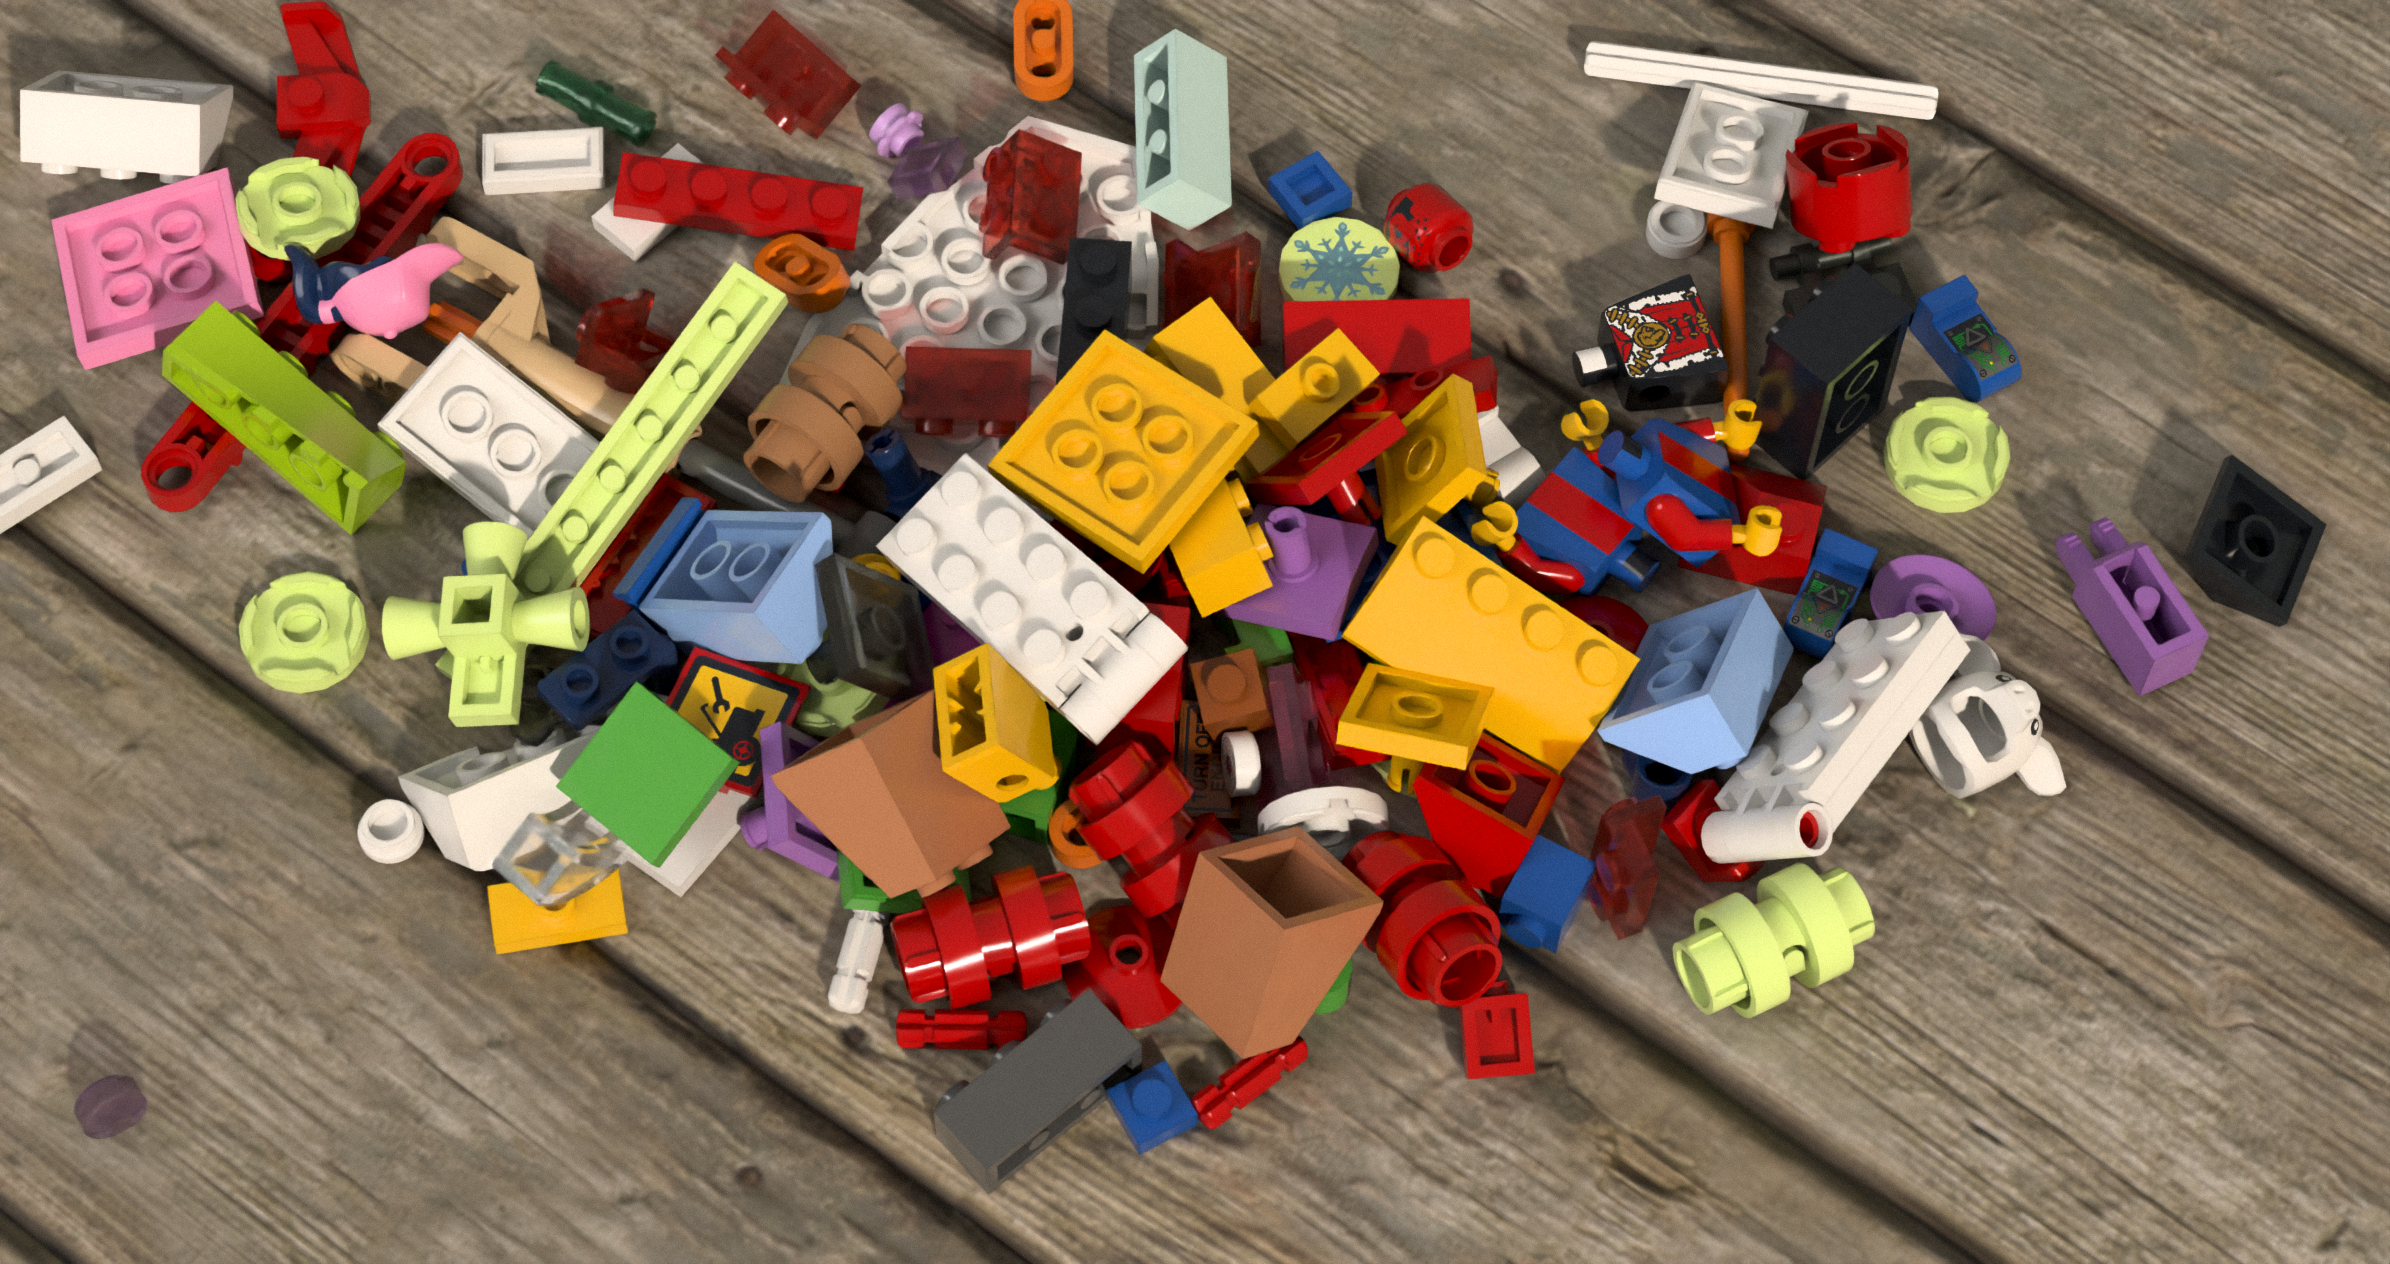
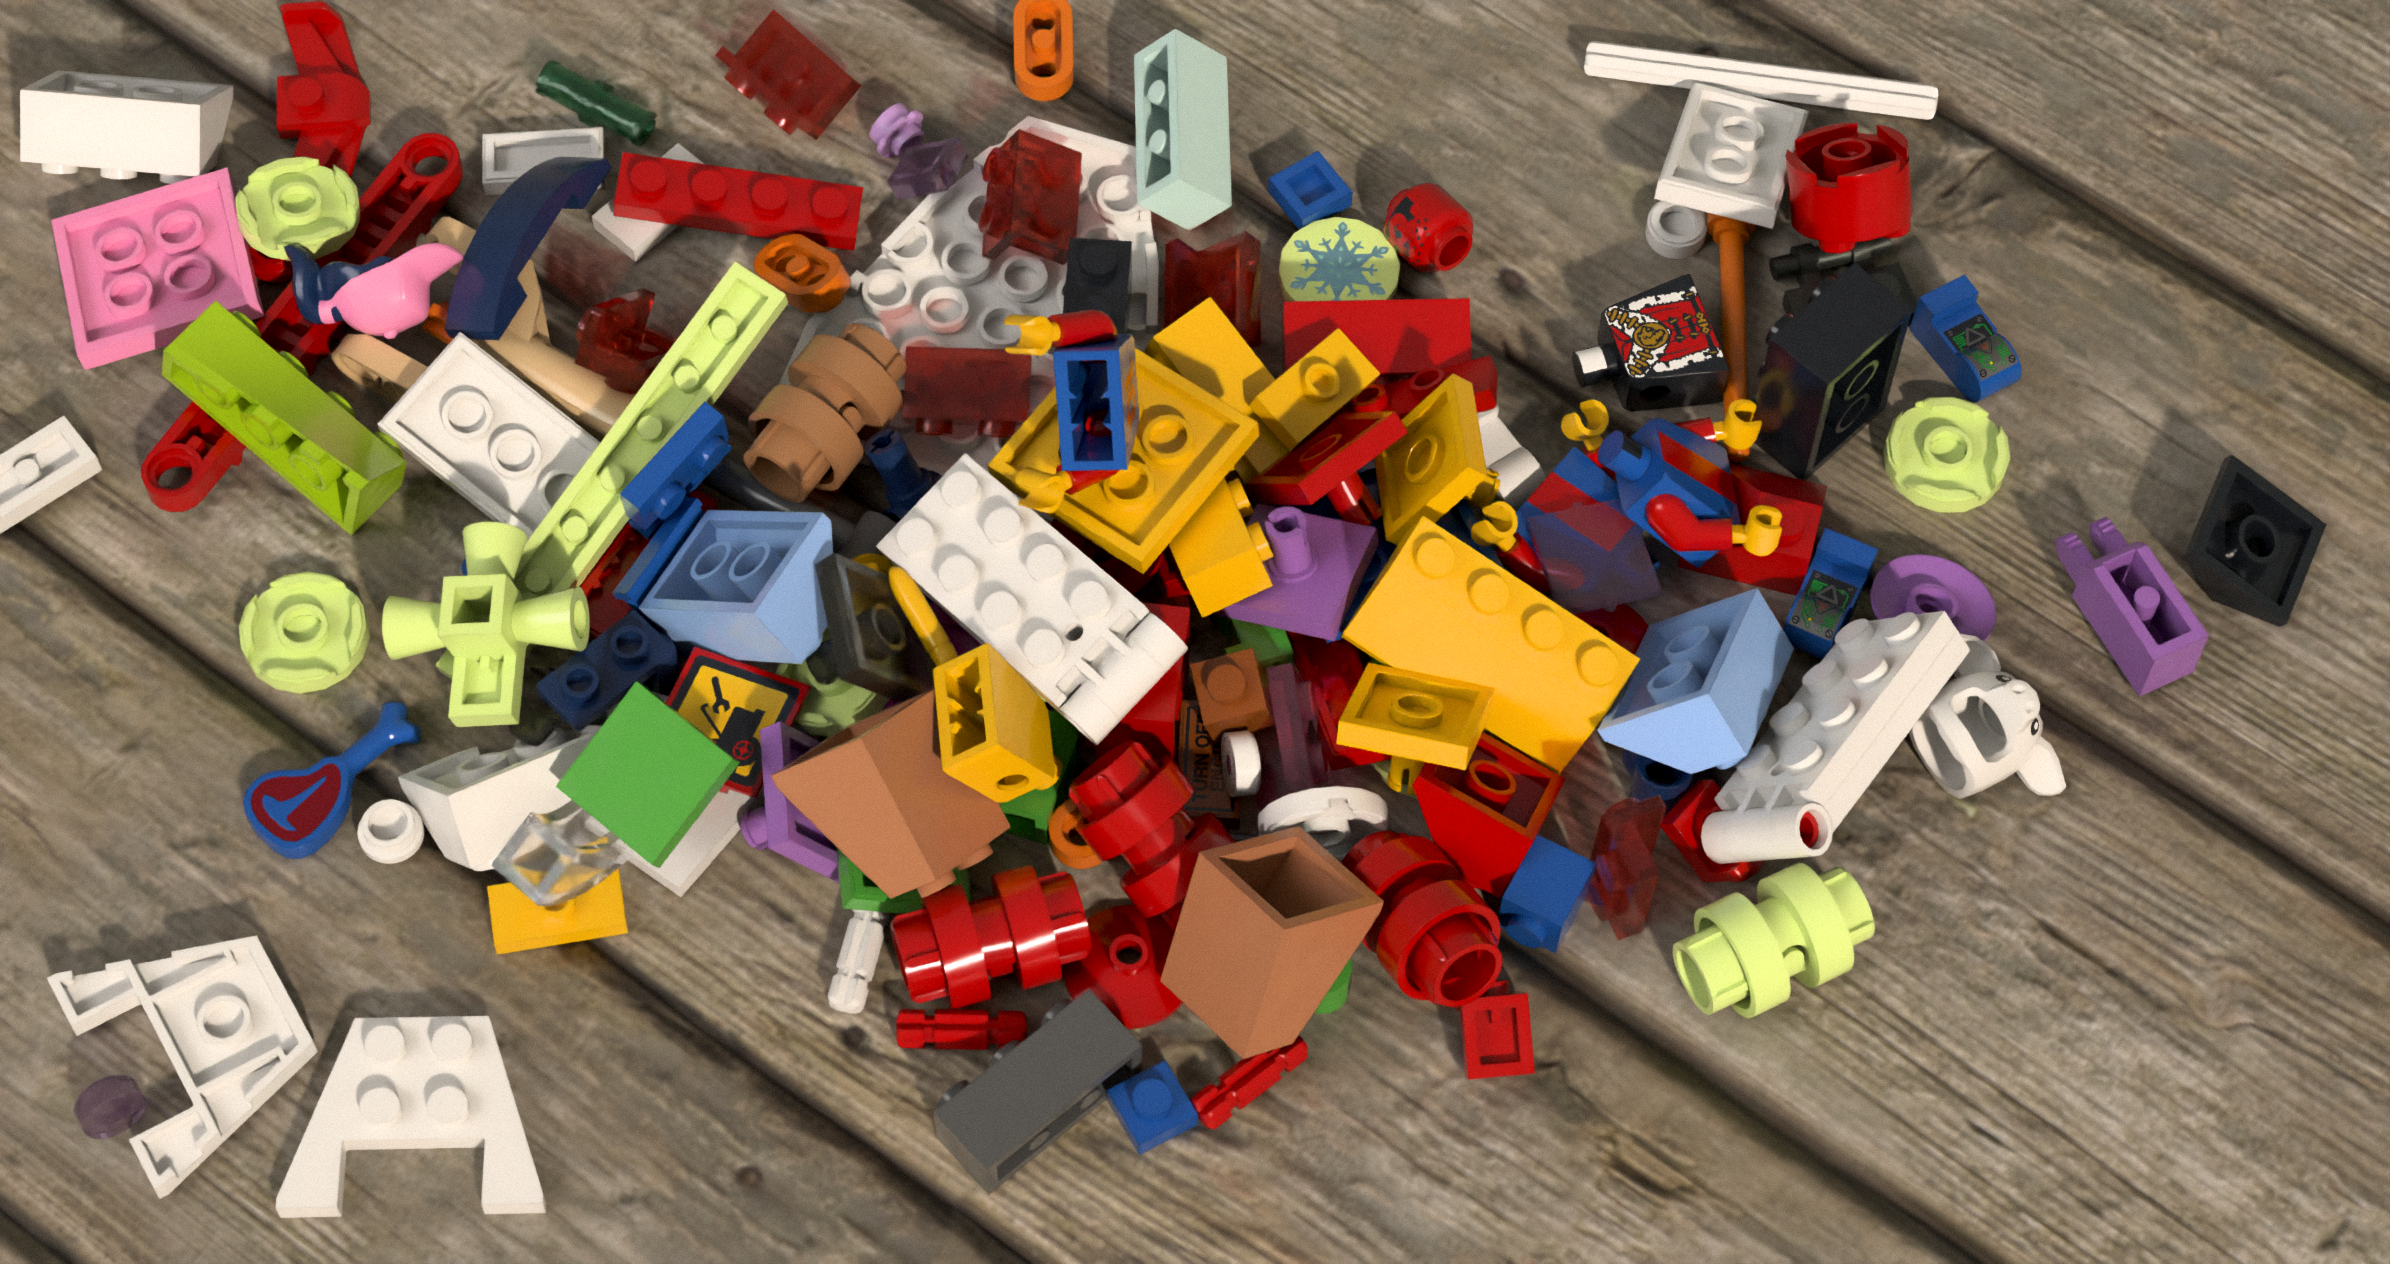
(222, 1028): none -> white wing
(305, 807): none -> blue piece
(415, 1089): none -> white wing
(487, 284): none -> dark blue slope
(676, 470): none -> blue plate
(921, 616): none -> yellow piece
(1093, 400): none -> torso
(1593, 557): none -> clear purple piece

